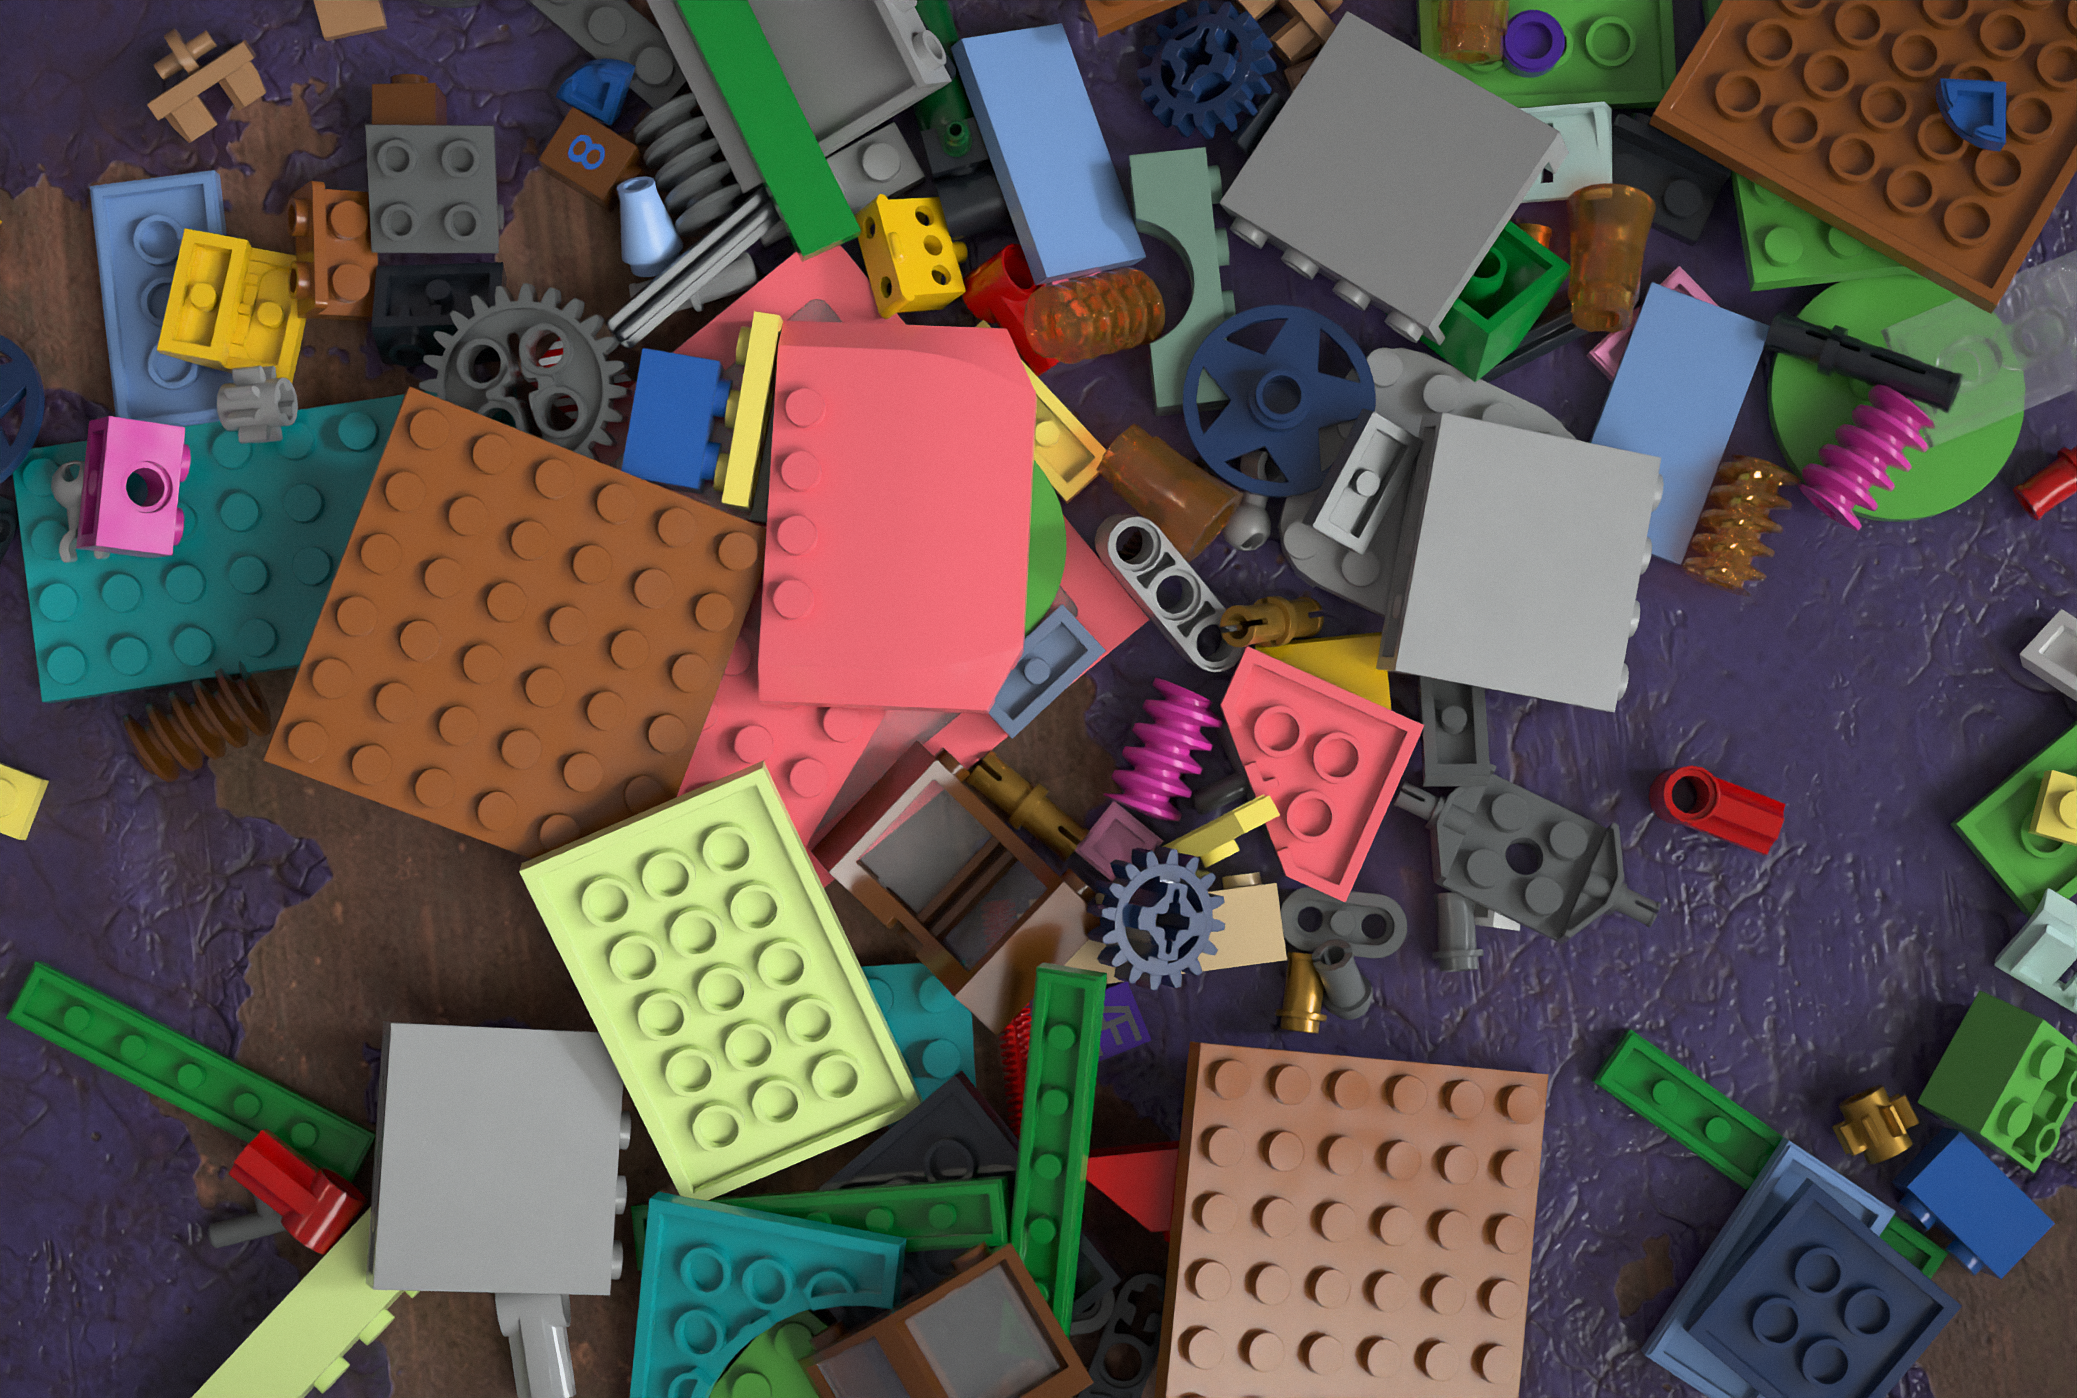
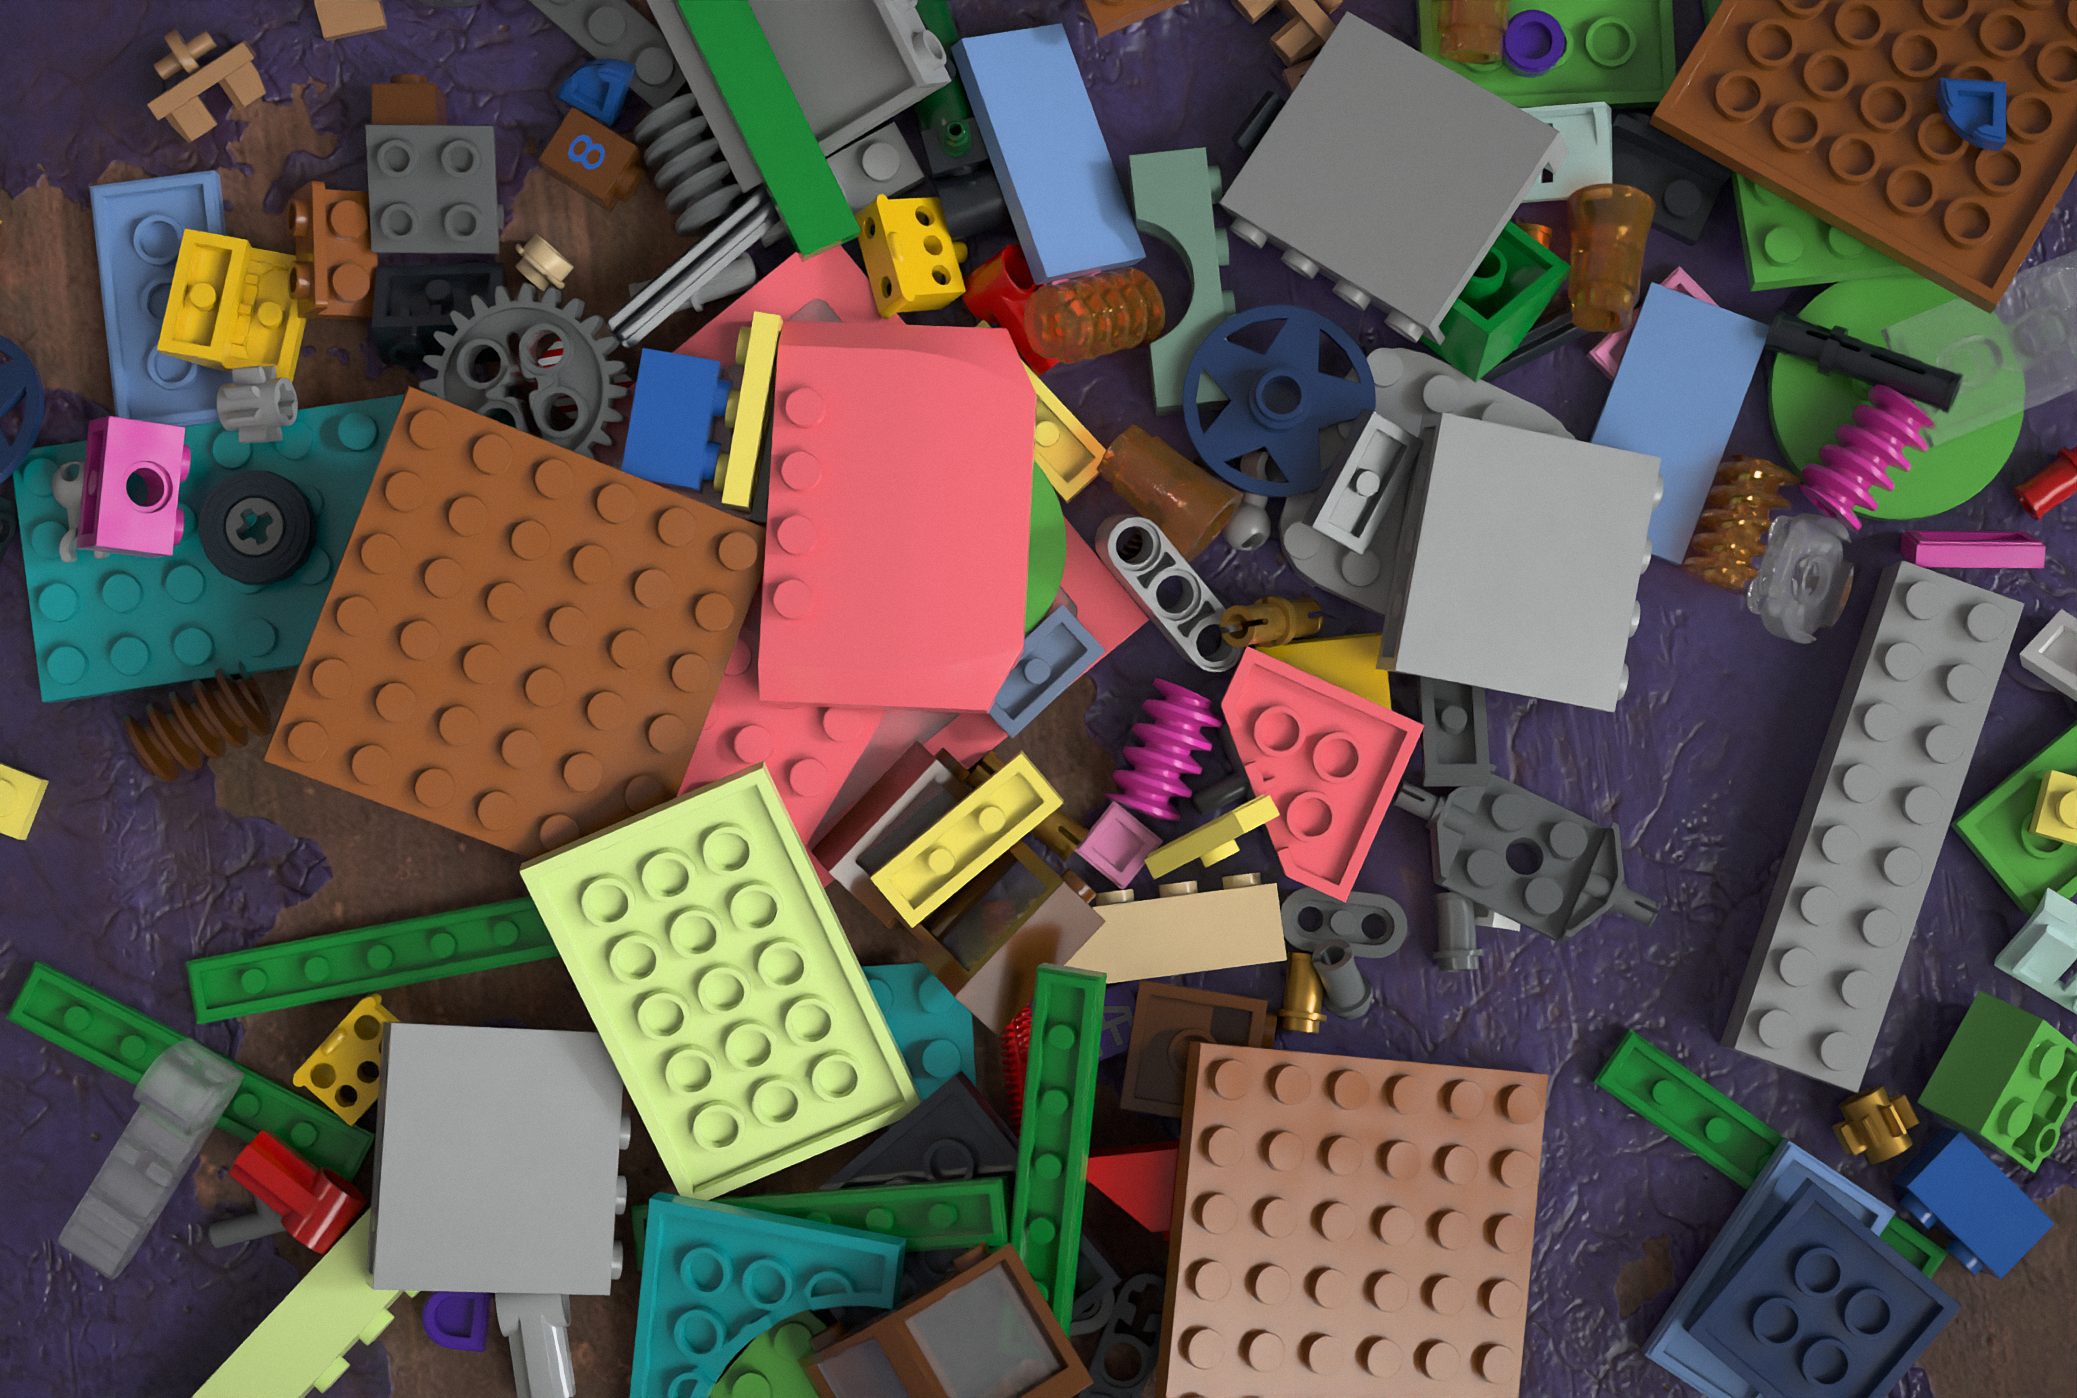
(177, 1111): none -> clear beam
(290, 534): none -> black bush
(342, 1058): none -> yellow piece
(368, 959): none -> green tile
(458, 1319): none -> dark purple tile
(542, 263): none -> tan plate
(647, 230): light blue cone -> none
(966, 839): none -> light yellow plate
(1153, 948): dark blue gear -> none
(1160, 1037): none -> reddish brown plate
(1206, 70): dark blue gear -> none
(1720, 809): red piece -> none
(1802, 577): none -> clear plate
(1872, 825): none -> light grey brick
(1972, 549): none -> dark pink tile

